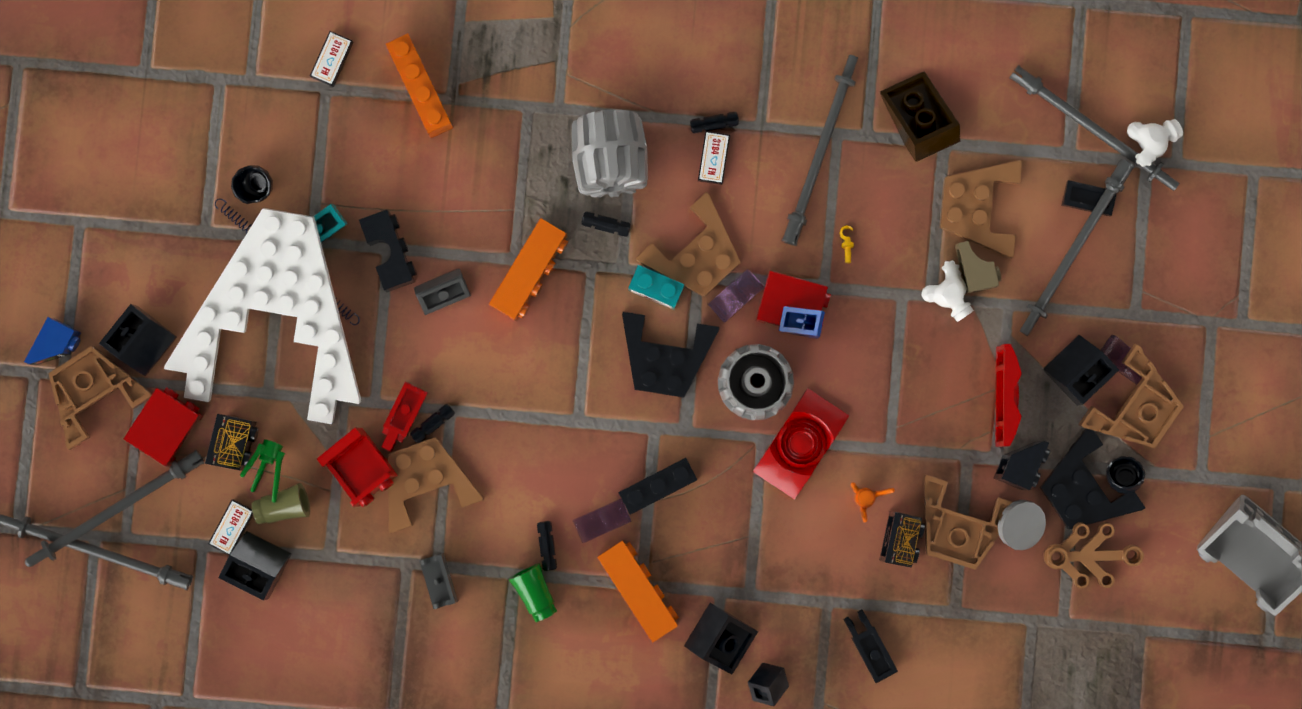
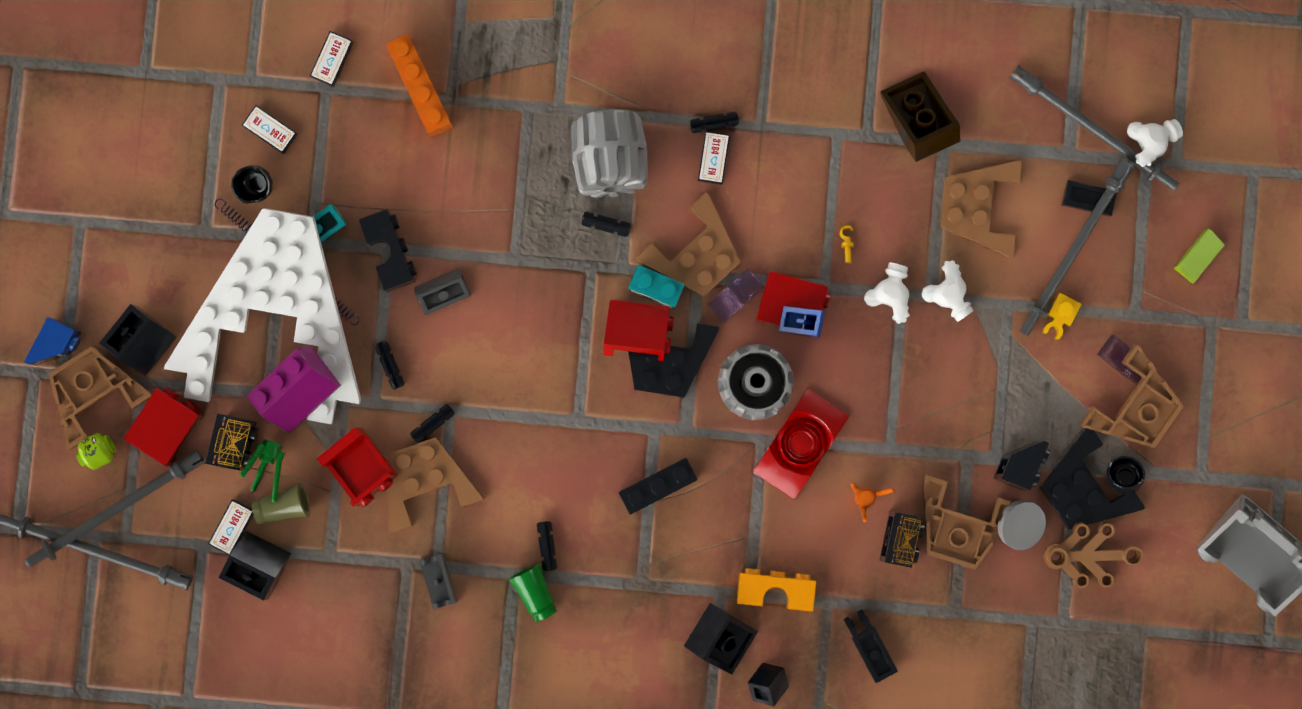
(95, 451): none -> lime head
(269, 129): none -> white tile
(294, 389): none -> magenta slope
(389, 365): none -> black axle
(403, 415): red hinge -> none
(528, 270): orange brick -> none
(601, 521): slope -> none
(637, 328): none -> red panel
(638, 591): orange brick -> none
(753, 586): none -> light orange arch
(797, 218): dark grey bar -> none
(891, 292): none -> white animal
(976, 272): dark tan arch -> none
(1007, 395): red slope -> none
(1062, 312): none -> yellow plate
(1080, 370): black slope -> none
(1199, 255): none -> lime slope

